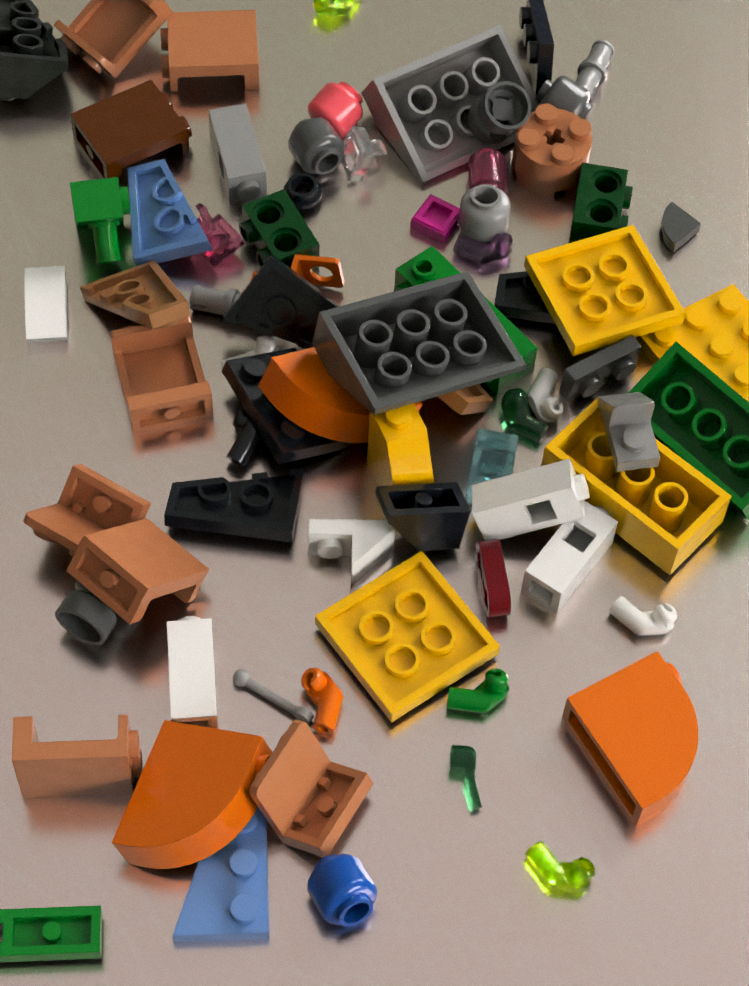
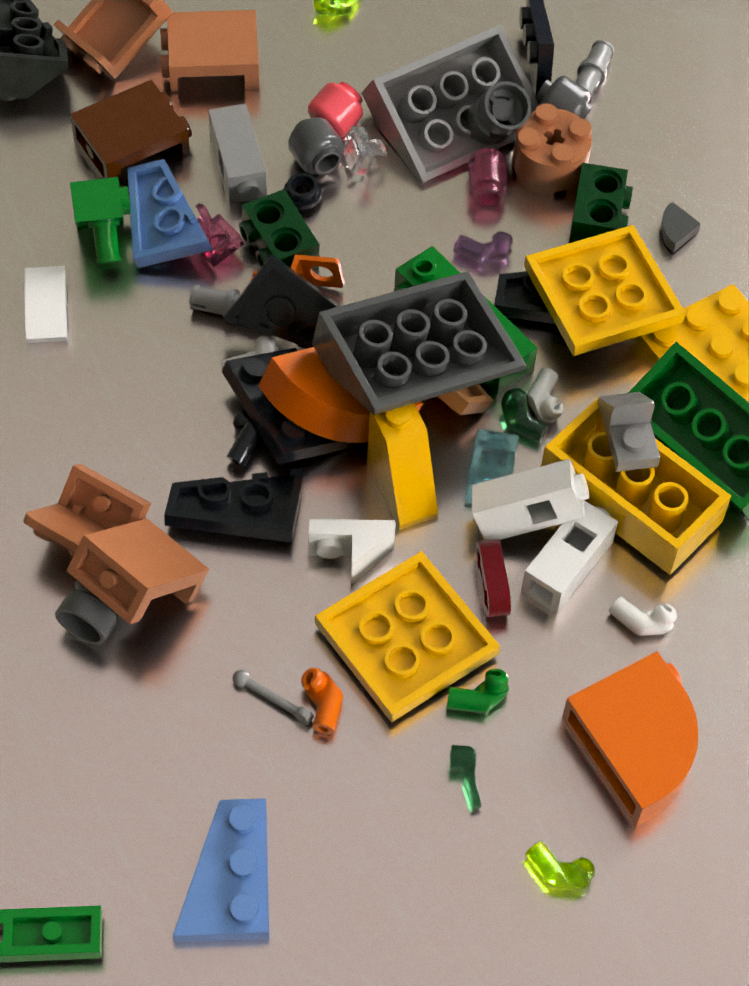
(75, 766): nougat panel -> none
(140, 295): medium nougat wing -> none
(161, 376): nougat panel -> none
(190, 795): orange brick -> none
(192, 671): white brick -> none
(306, 793): nougat bracket -> none
(342, 890): blue head -> none
(426, 514): black slope -> none
(436, 219): dark pink tile -> none
(484, 213): light grey head -> none
(592, 372): dark grey plate -> none

